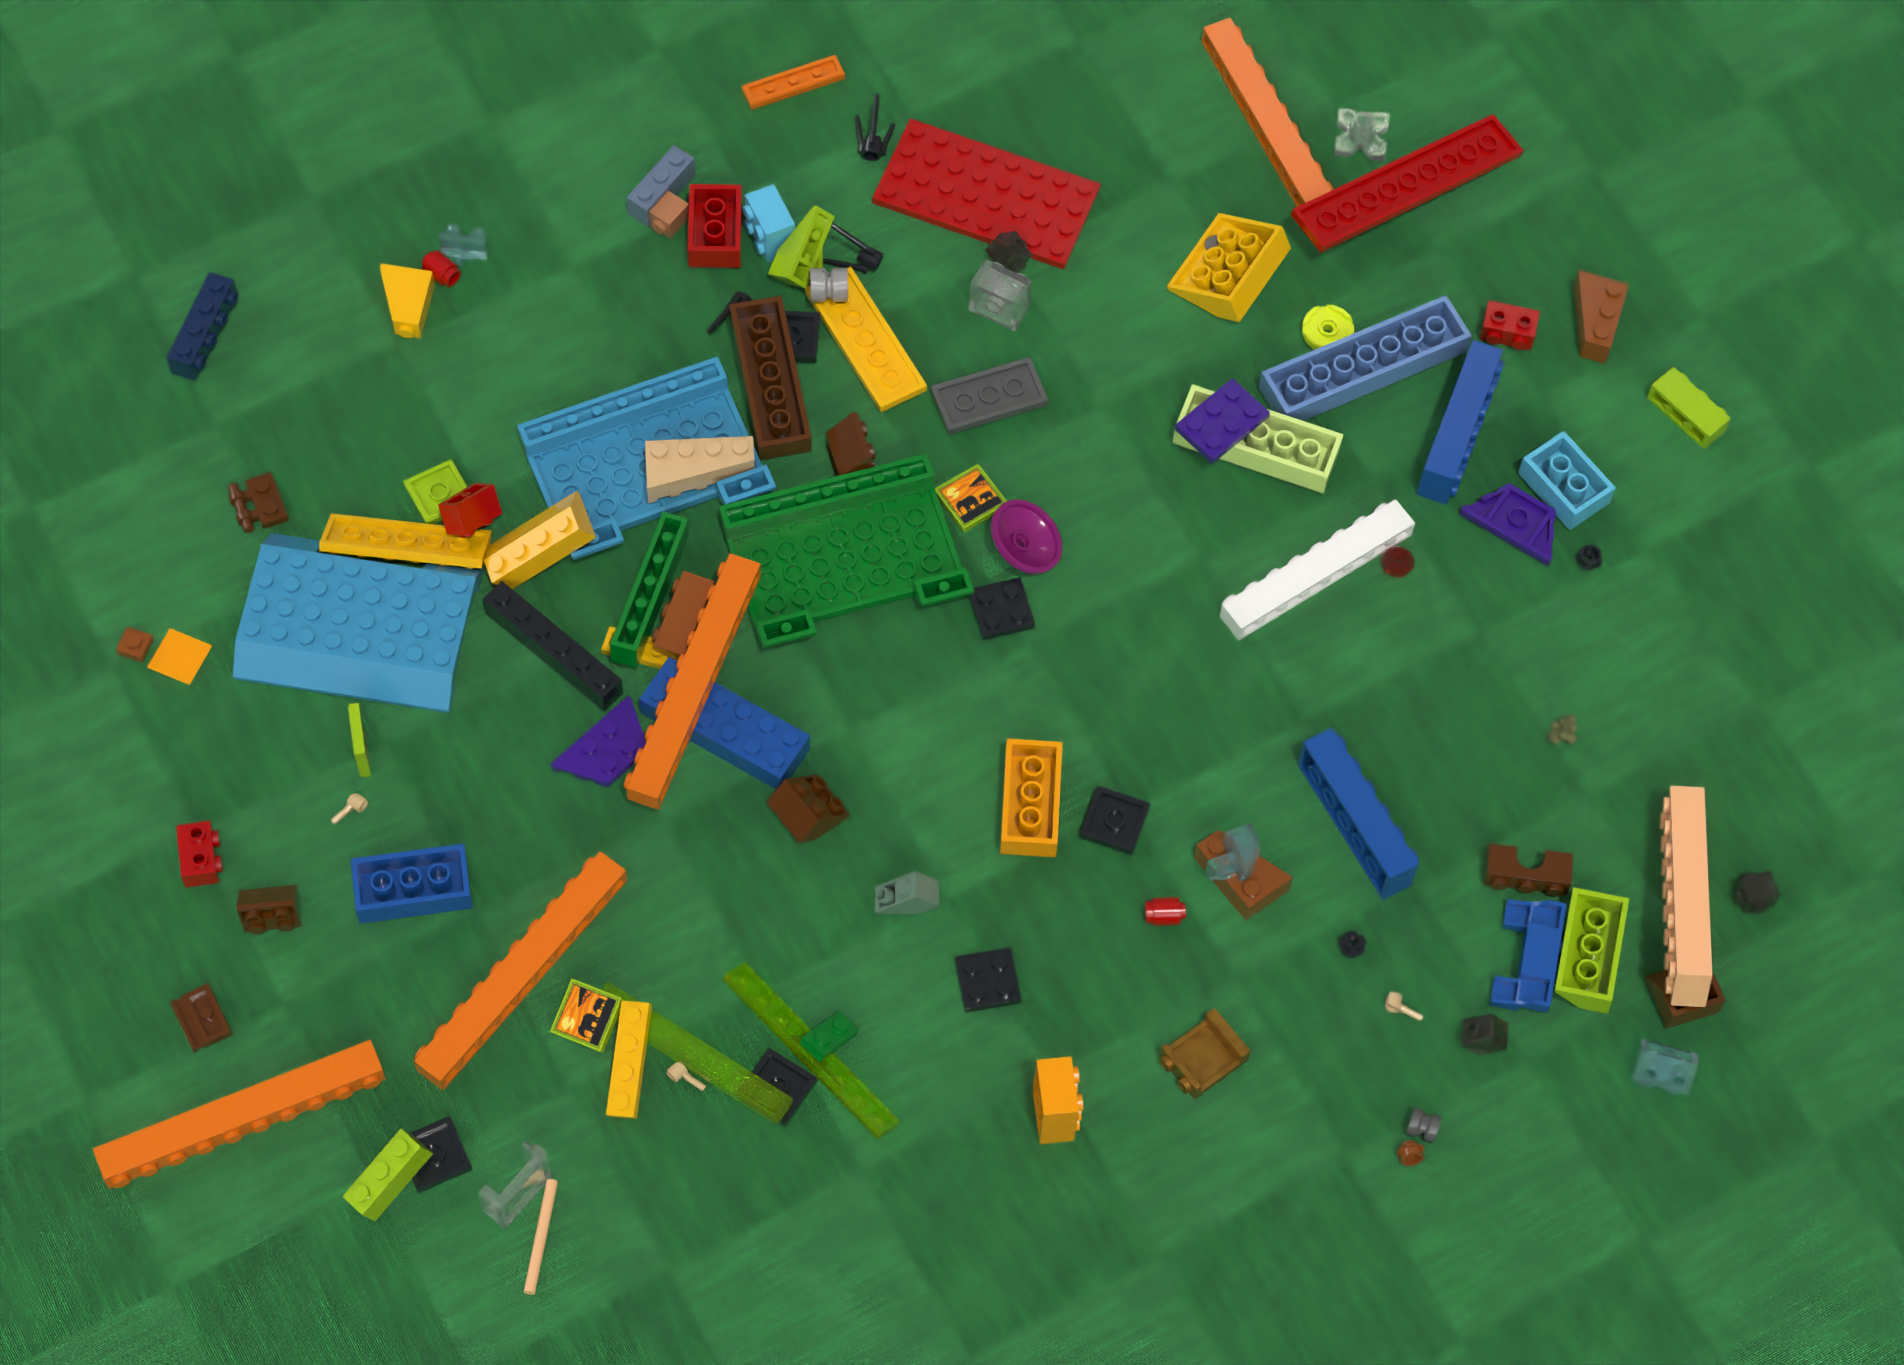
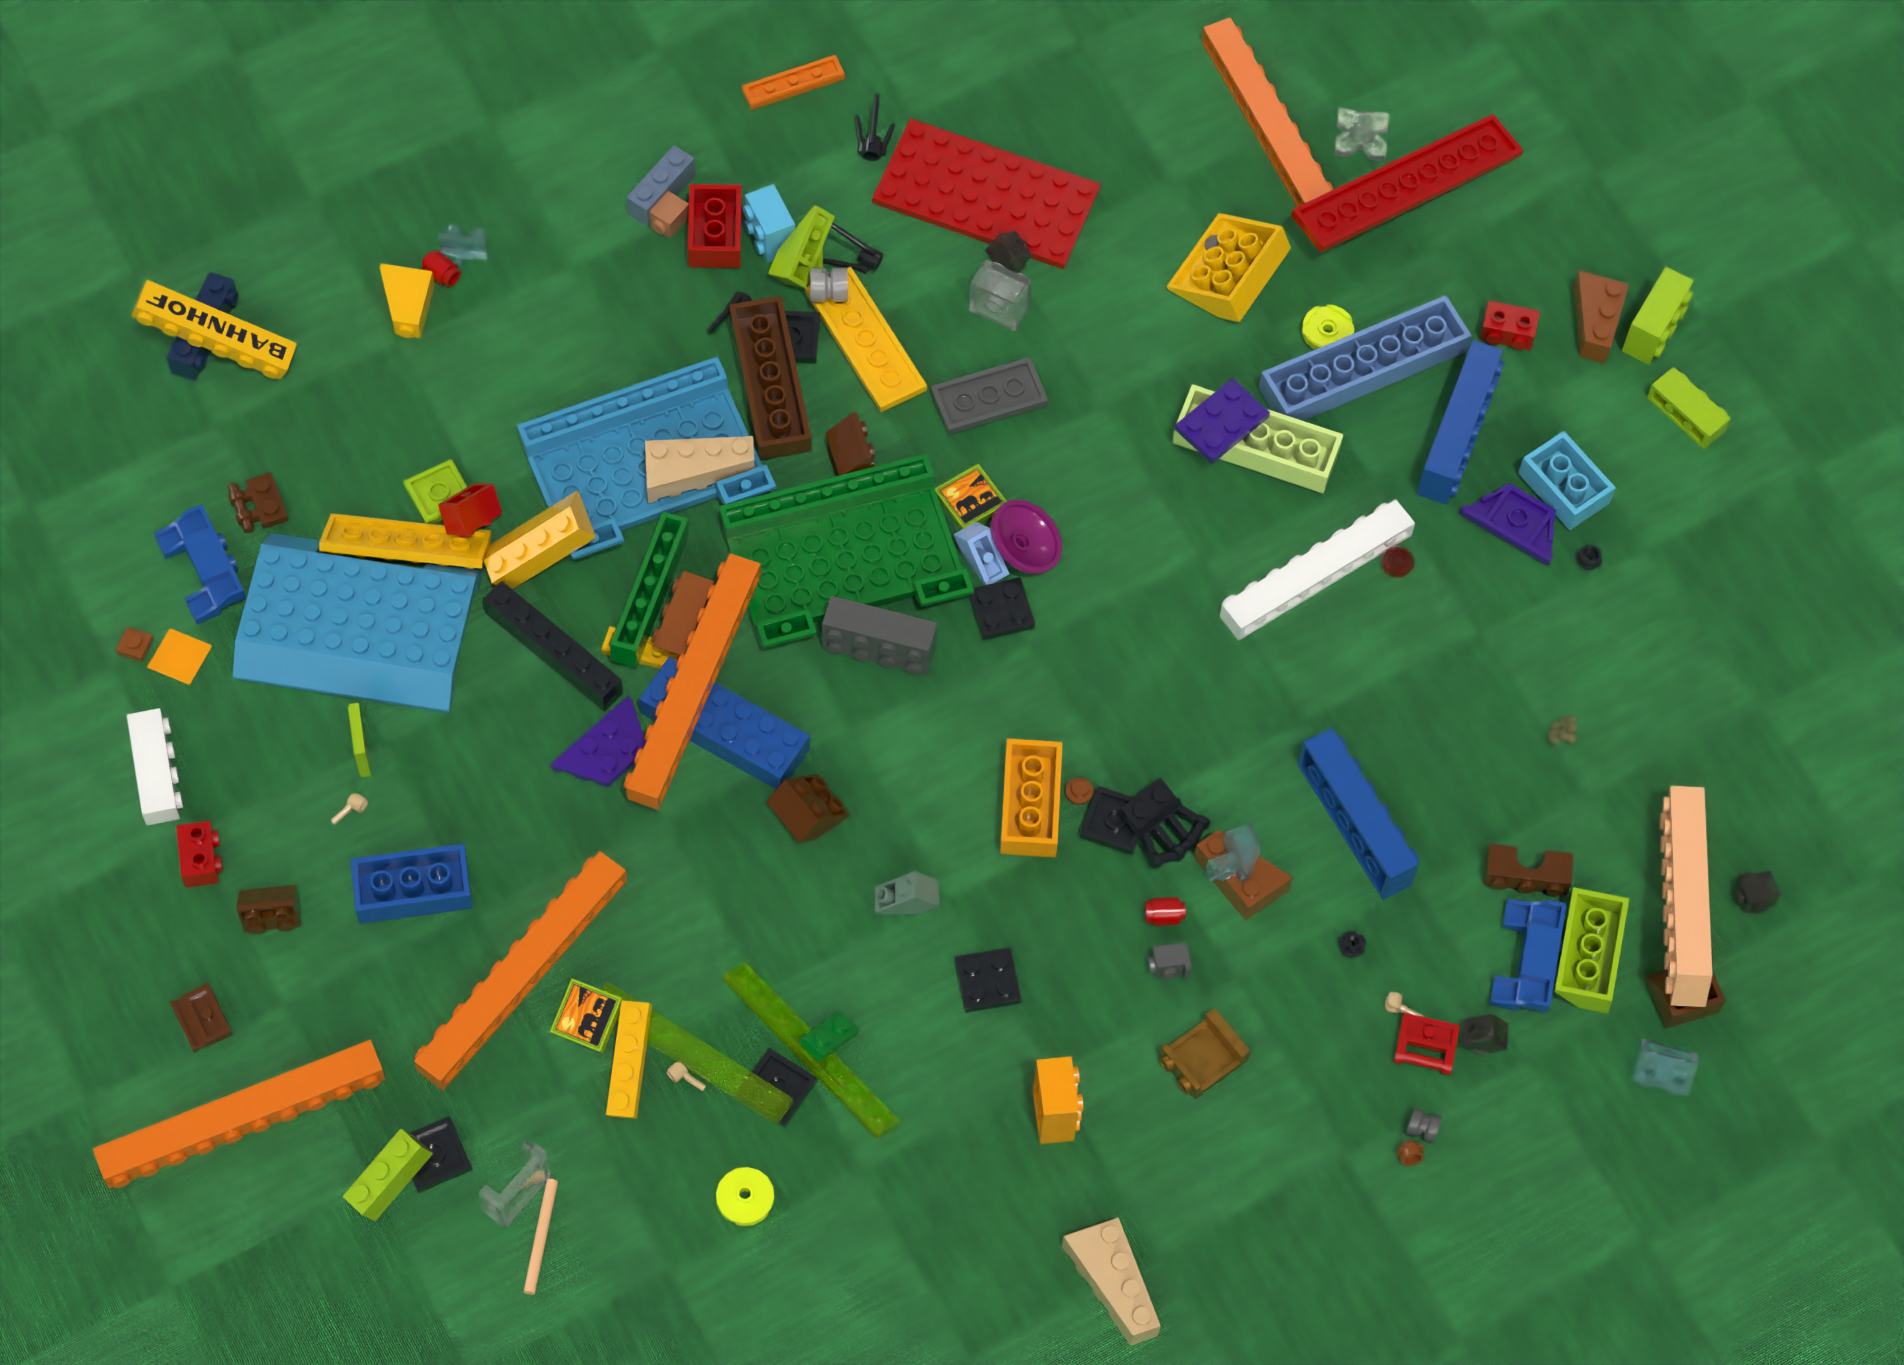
(153, 766): none -> white brick
(206, 552): none -> blue bracket
(213, 330): none -> yellow brick
(749, 1210): none -> neon yellow plate
(879, 636): none -> dark grey brick
(981, 553): none -> light blue slope
(1079, 791): none -> dark orange plate
(1112, 1272): none -> tan wedge
(1150, 809): none -> black plate
(1170, 961): none -> dark grey brick
(1430, 1035): none -> red plate
(1659, 316): none -> lime brick

